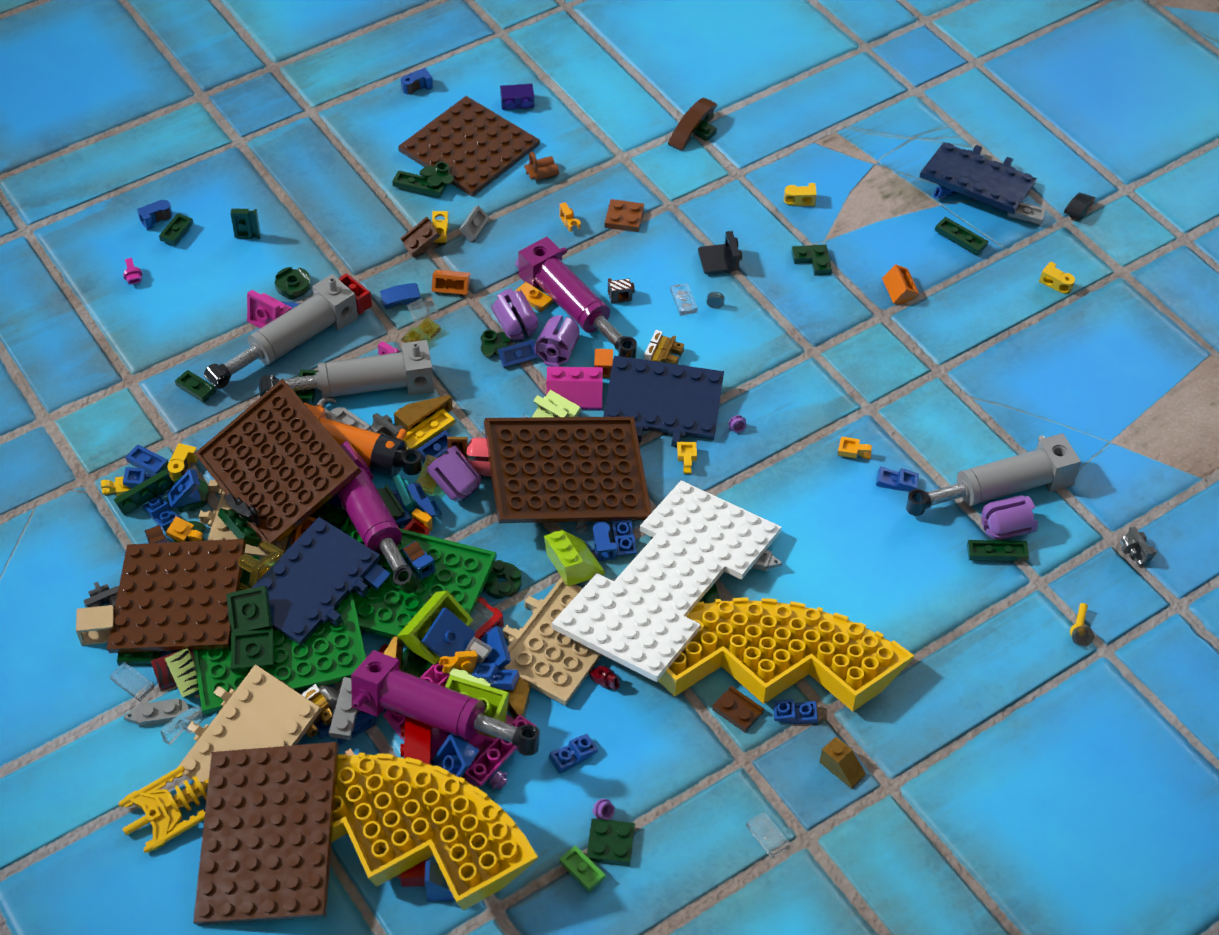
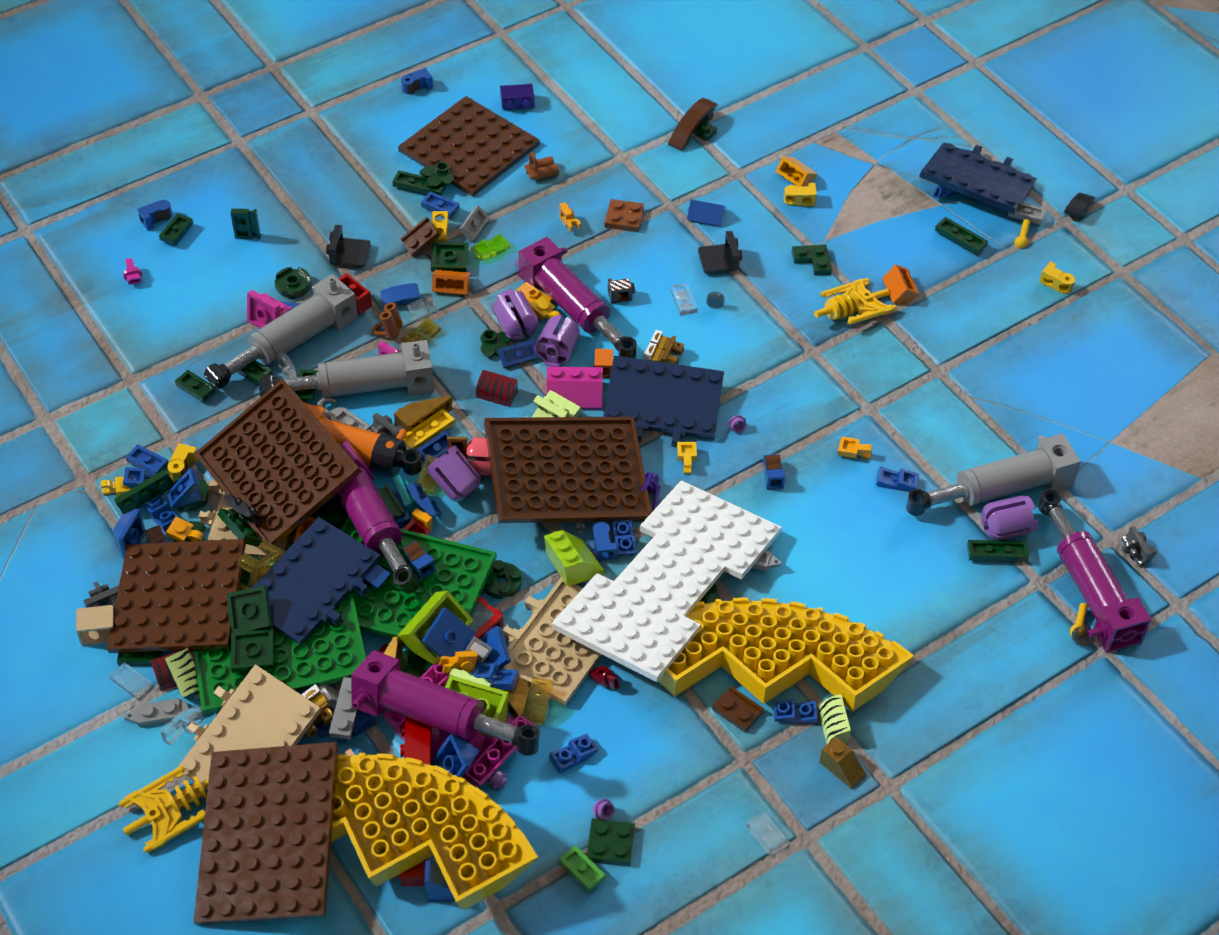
(129, 530): none -> blue slope
(255, 371): none -> dark green plate
(286, 365): none -> clear slope
(347, 250): none -> black bracket
(390, 321): none -> dark orange piece
(439, 203): none -> blue plate
(450, 256): none -> dark green plate
(492, 248): none -> clear neon green slope
(496, 388): none -> dark red brick
(538, 700): none -> clear yellow slope
(543, 308): none -> yellow plate
(652, 485): none -> dark purple plant
(706, 212): none -> blue panel
(773, 471): none -> blue leg
(795, 171): none -> light orange brick
(834, 719): none -> yellowish green brick
(854, 299): none -> yellow bar
(1021, 241): none -> yellow bar
(1118, 619): none -> magenta piece

